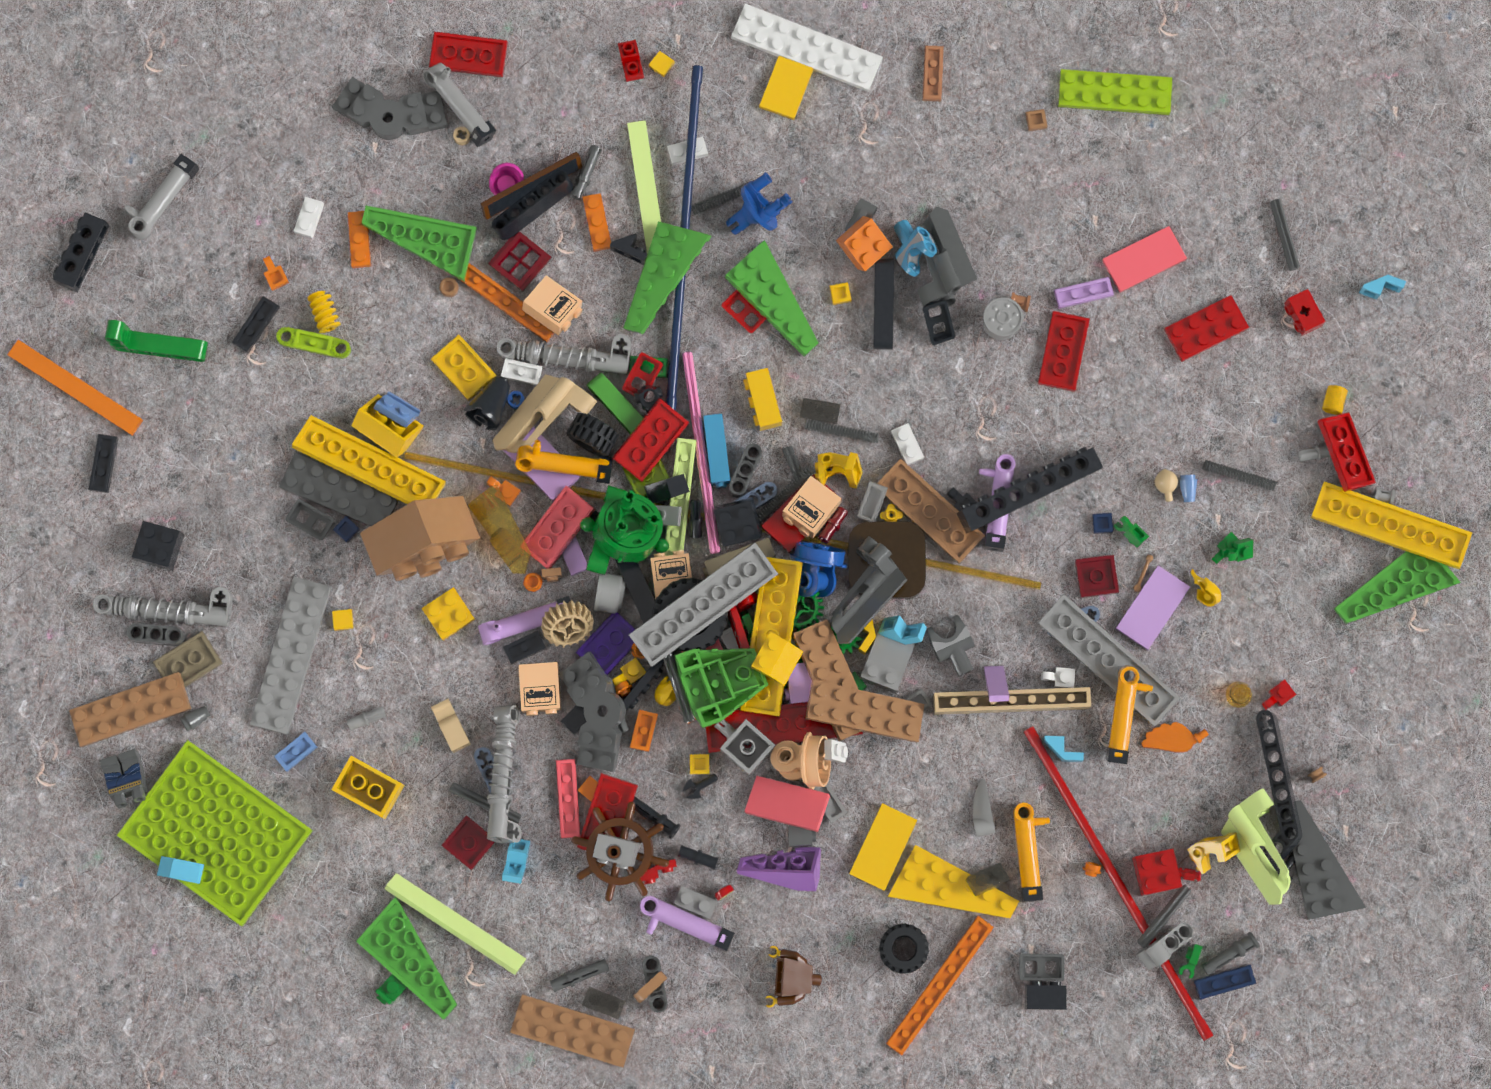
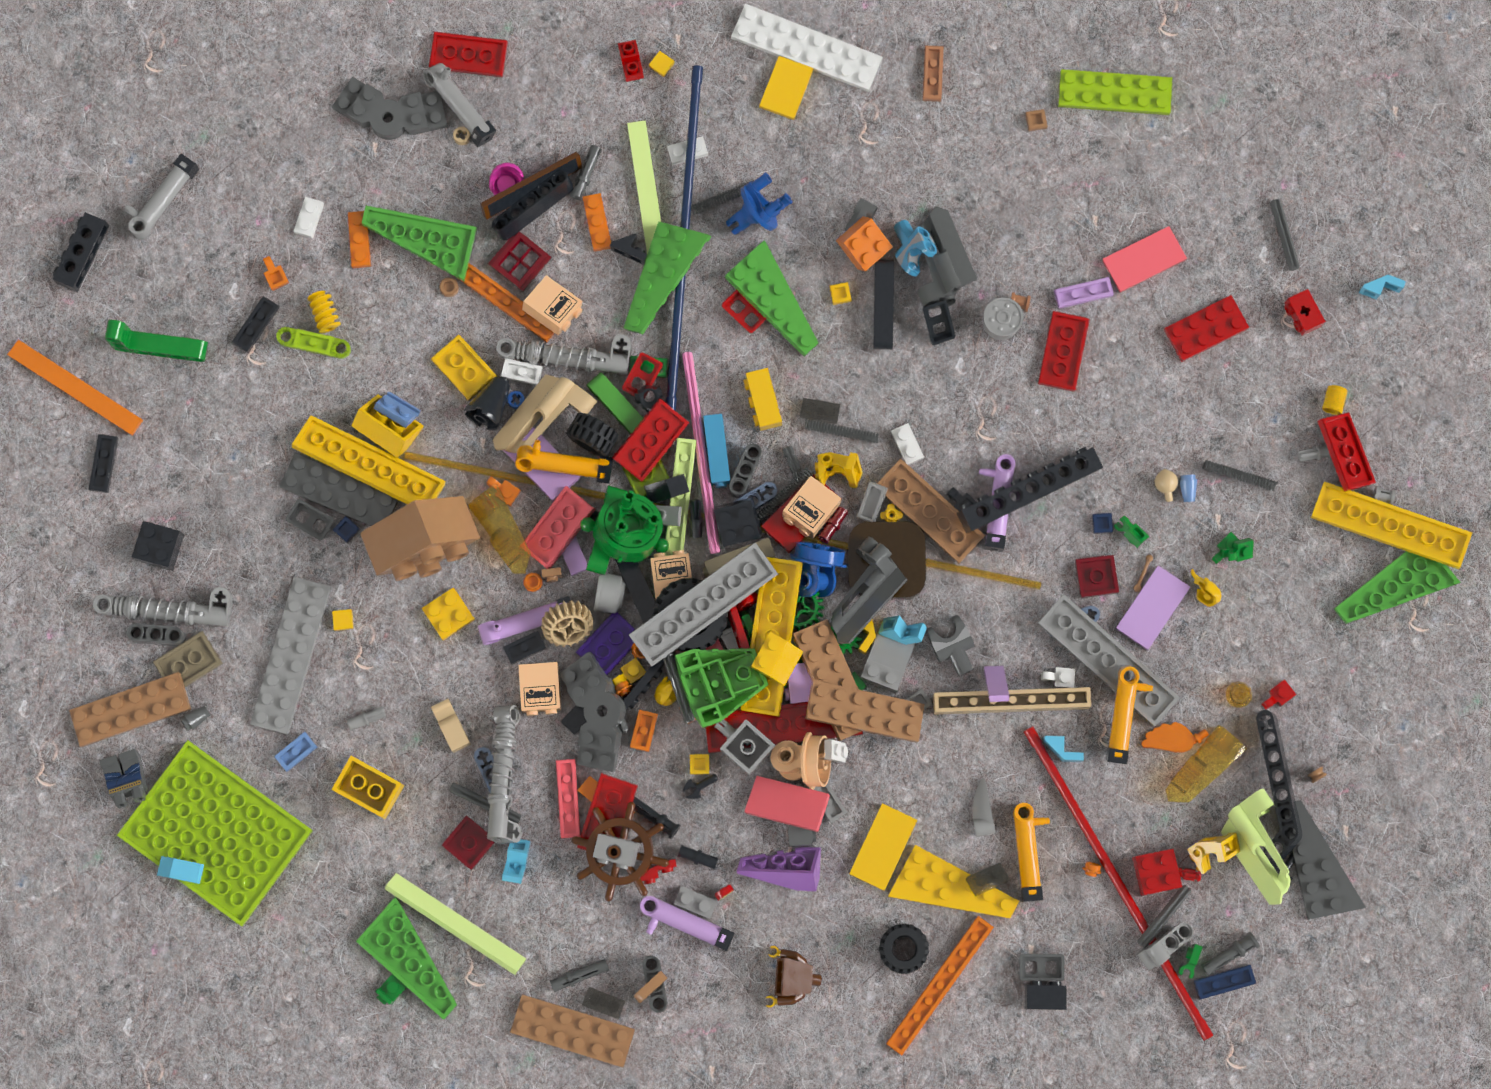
(1205, 765): none -> clear yellow panel

